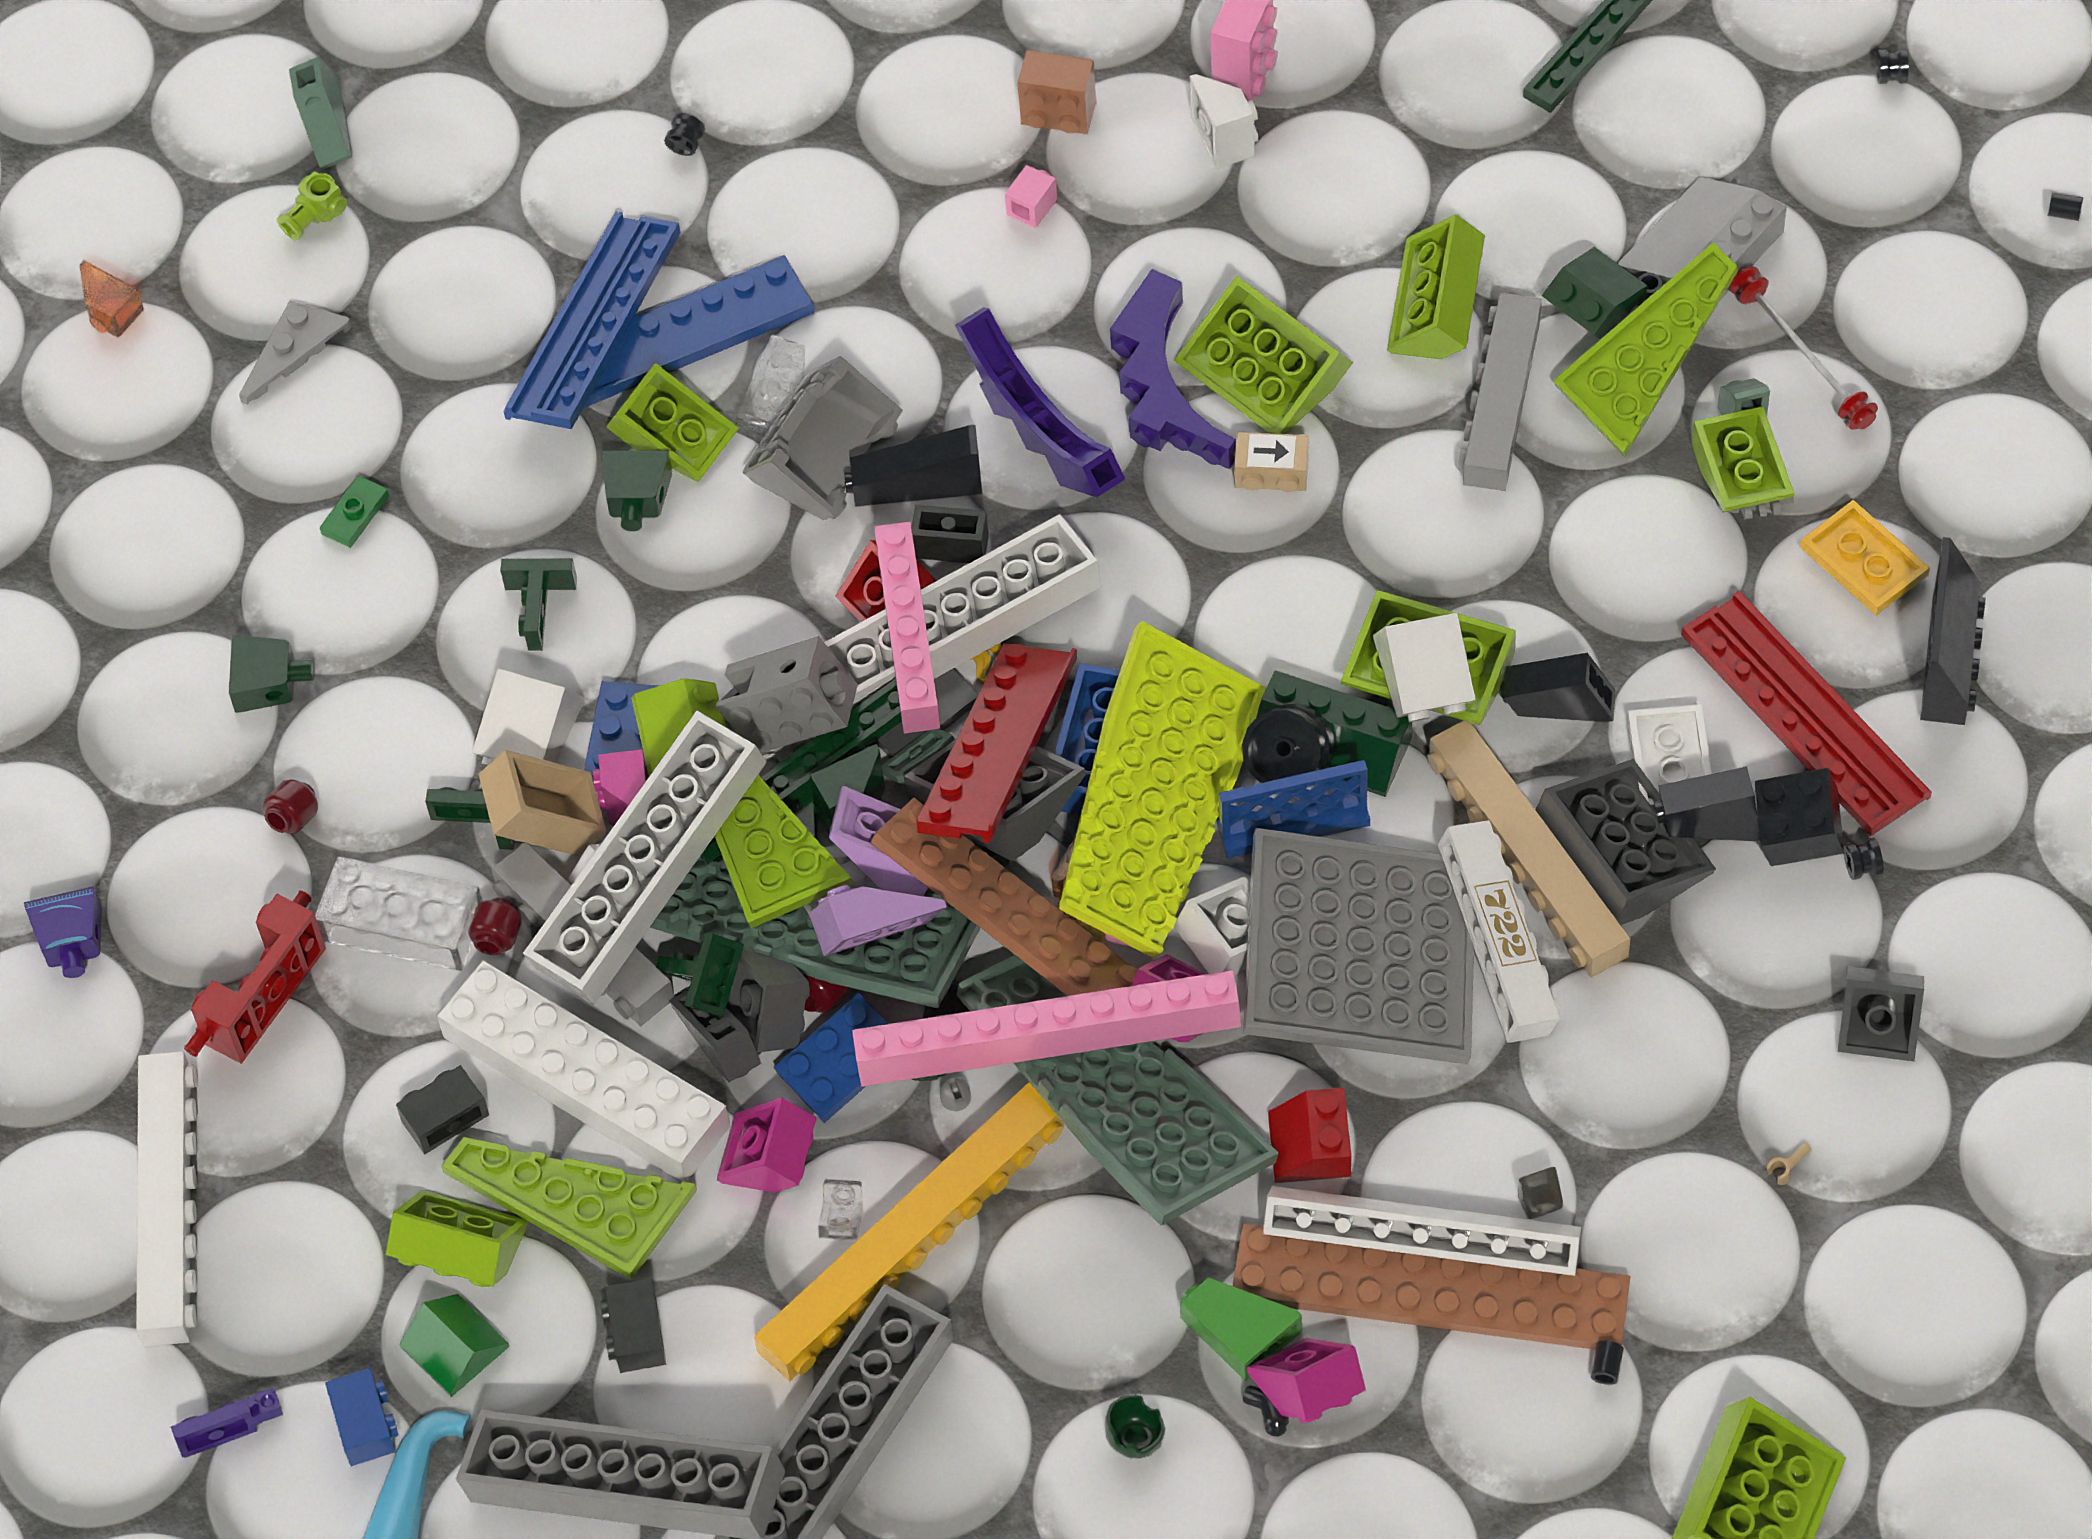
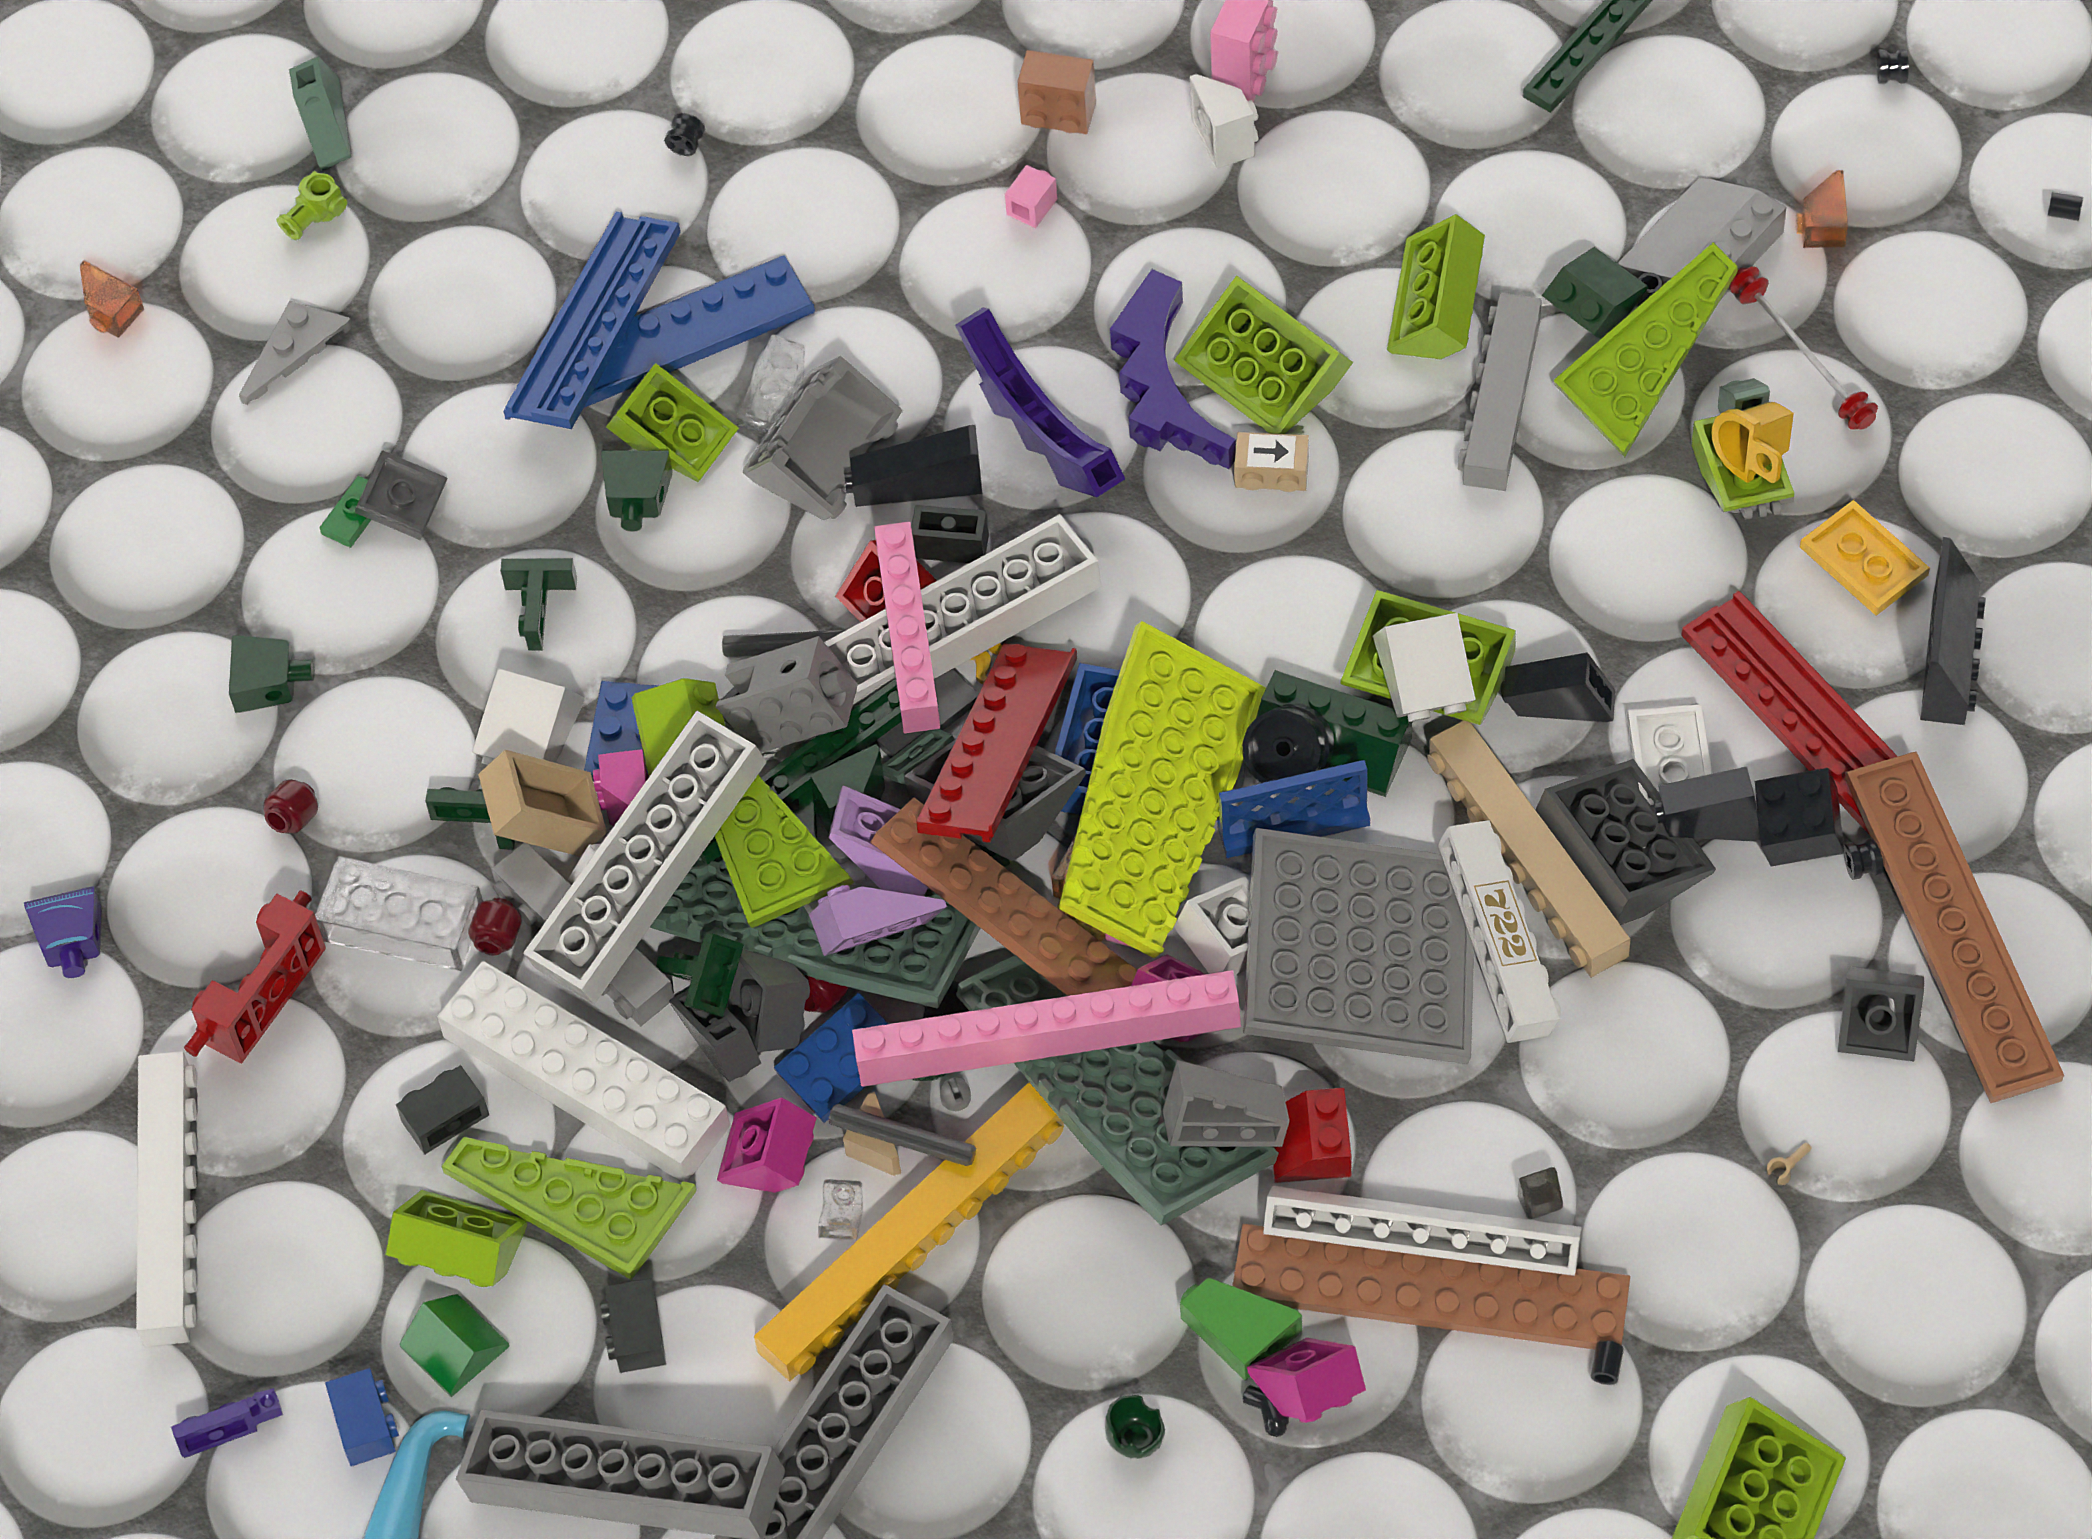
(401, 495): none -> flat silver tile
(761, 643): none -> dark grey axle
(869, 1149): none -> tan slope
(902, 1135): none -> dark grey axle
(1223, 1109): none -> light grey wedge
(1753, 440): none -> yellow container
(1824, 214): none -> clear orange slope
(1954, 927): none -> nougat plate

